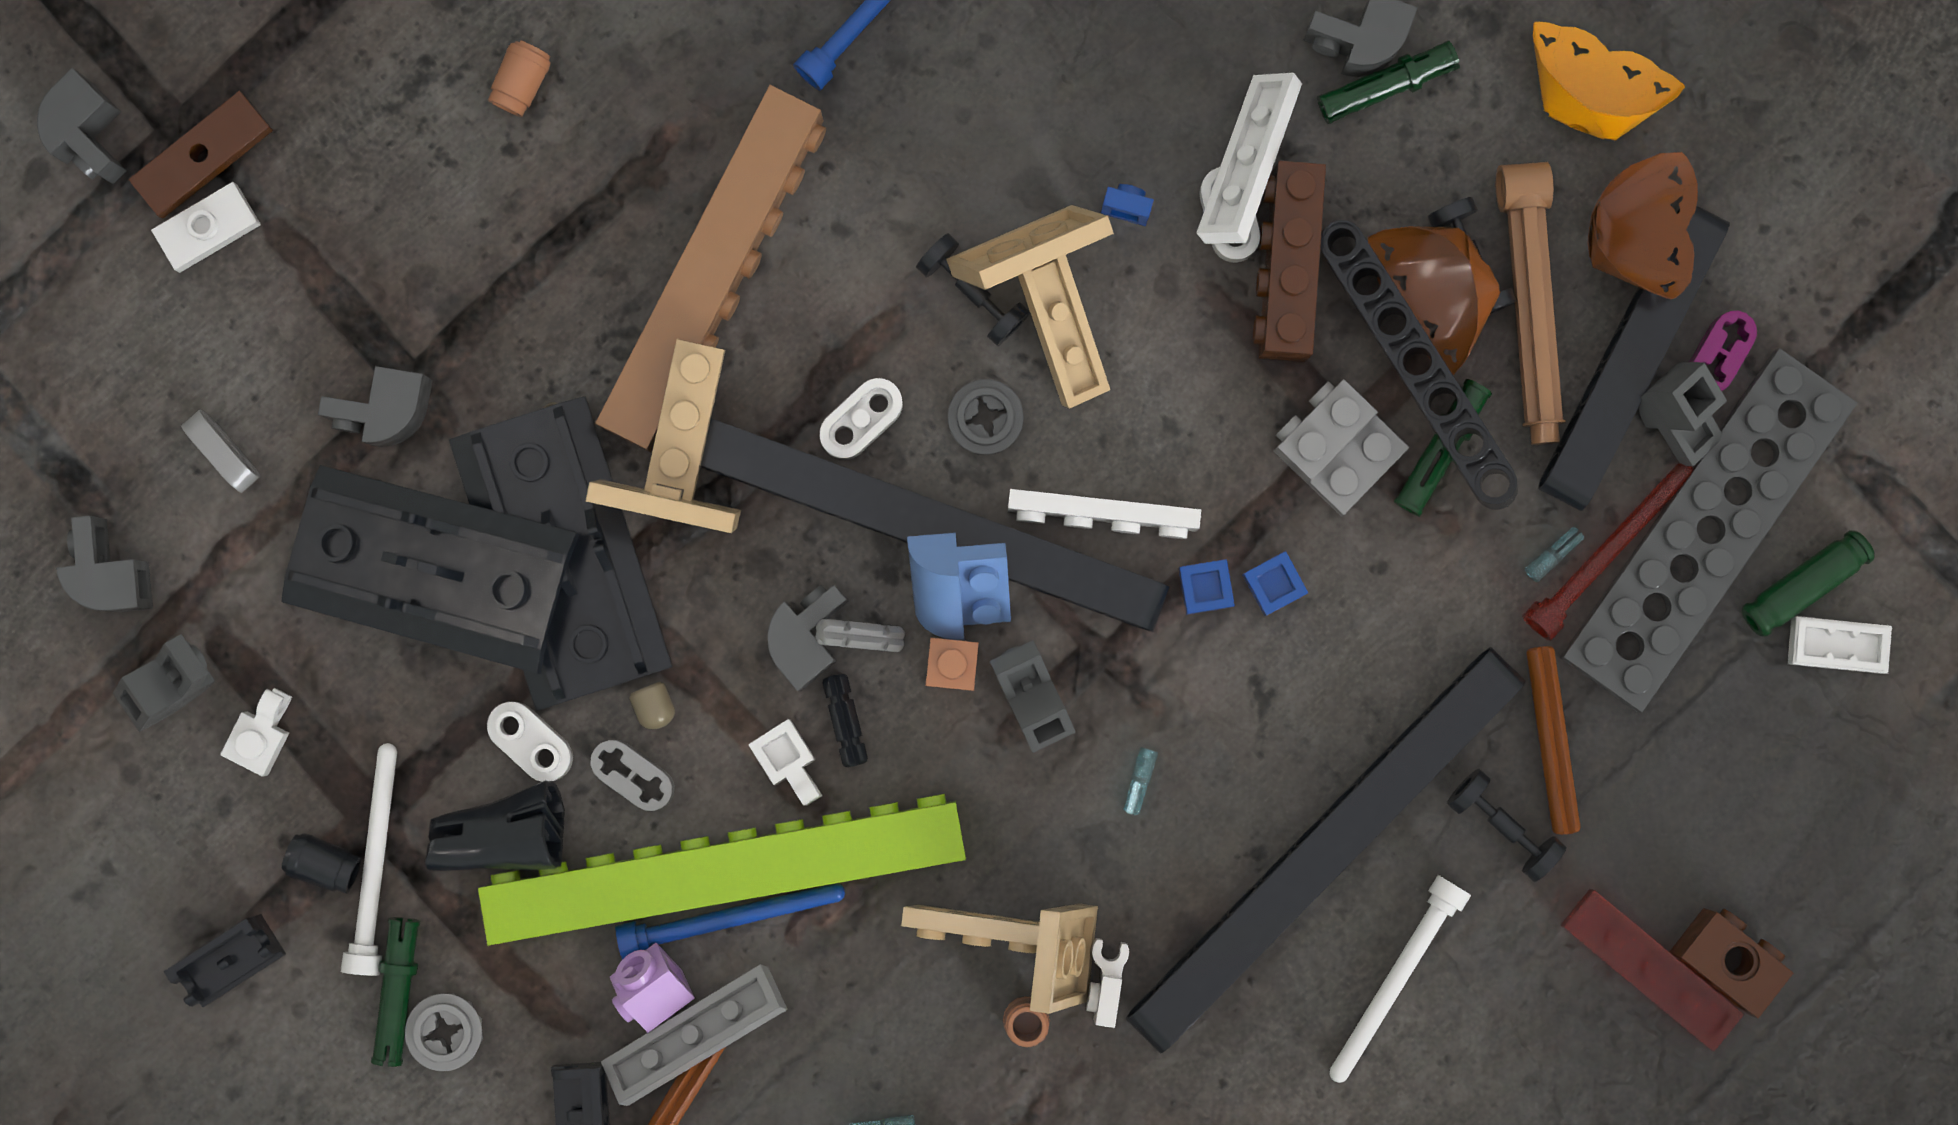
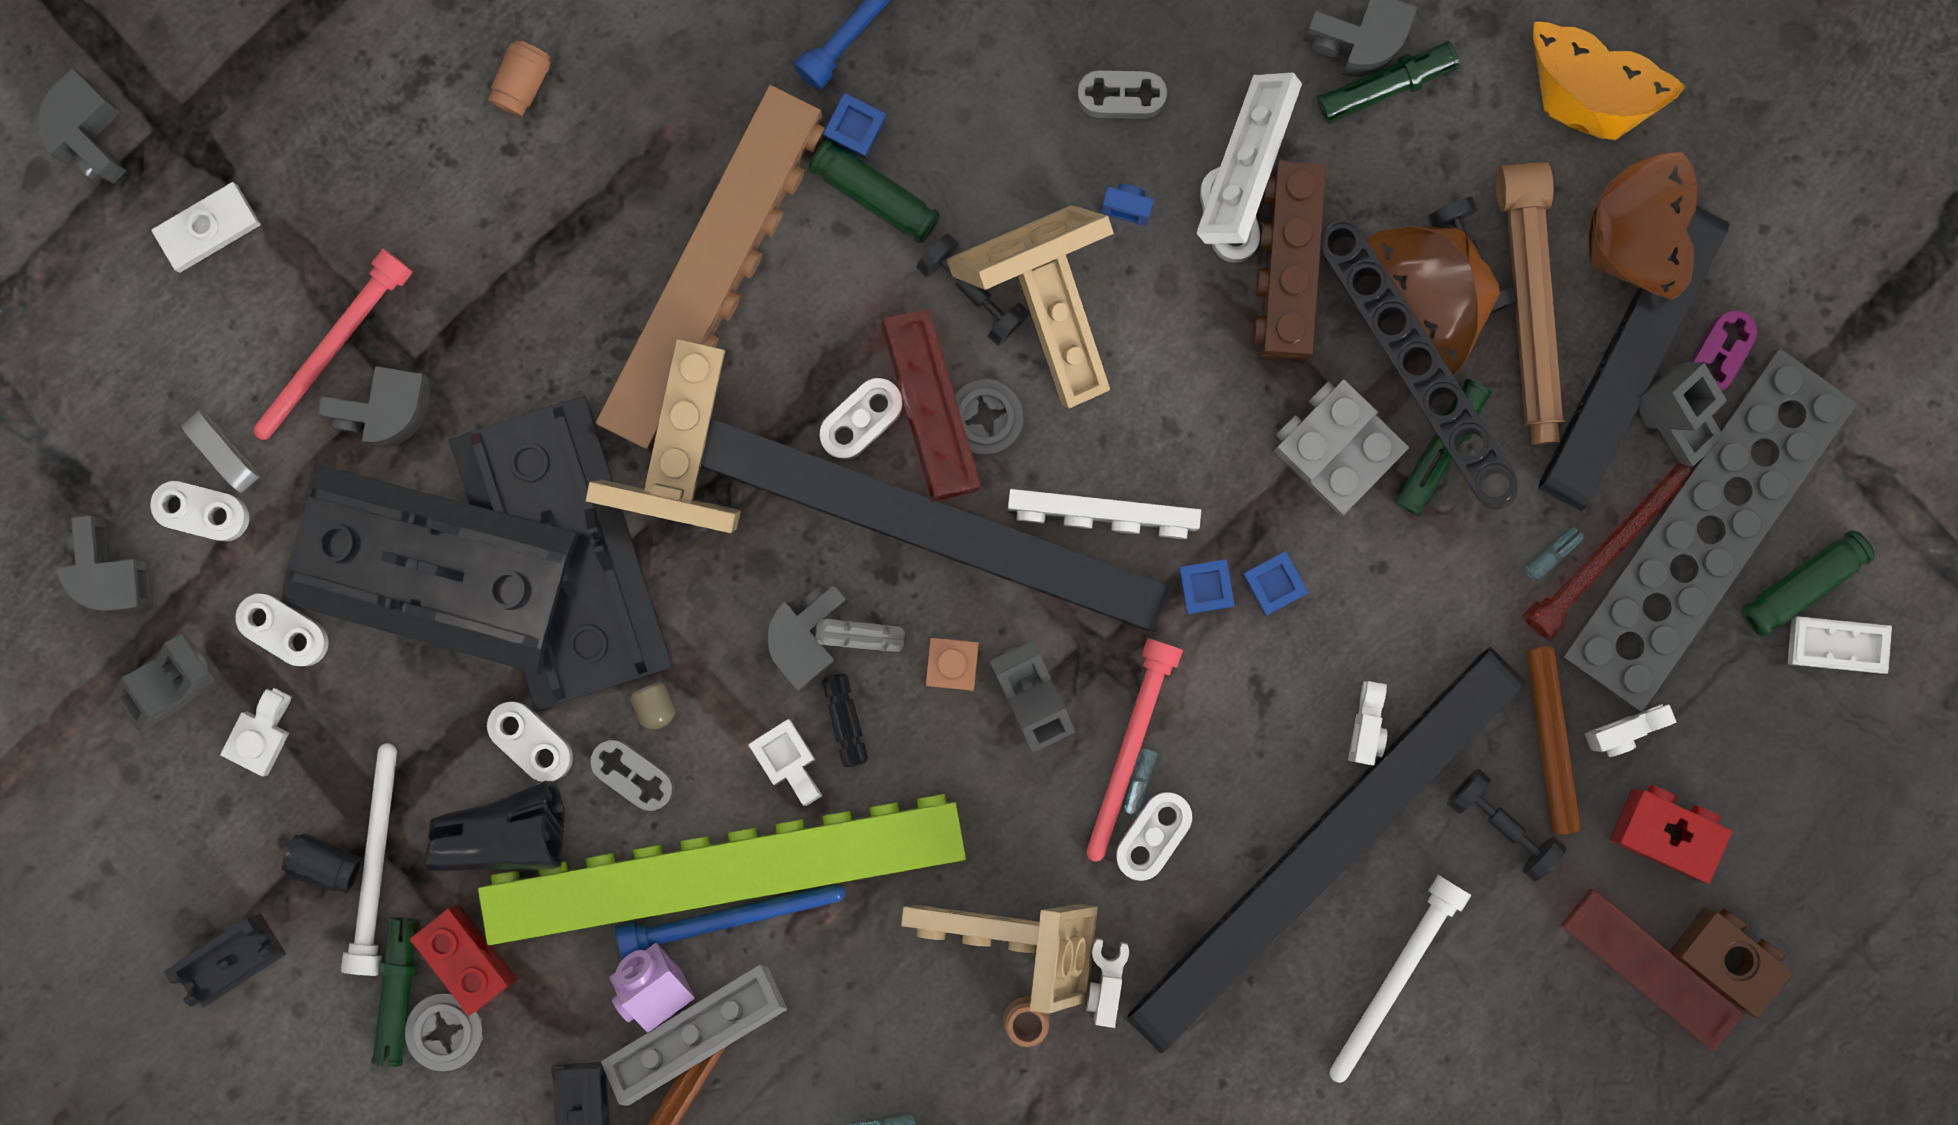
(176, 171): reddish brown tile -> none
(198, 510): none -> white plate
(280, 629): none -> white plate
(386, 274): none -> coral piece
(463, 960): none -> red brick
(855, 126): none -> blue plate
(874, 191): none -> dark green axle
(930, 405): none -> clear red plate
(957, 584): medium blue brick -> none
(1122, 83): none -> light grey beam
(1157, 838): none -> white plate
(1158, 661): none -> coral piece
(1368, 736): none -> white plate
(1620, 735): none -> white plate
(1700, 838): none -> red brick

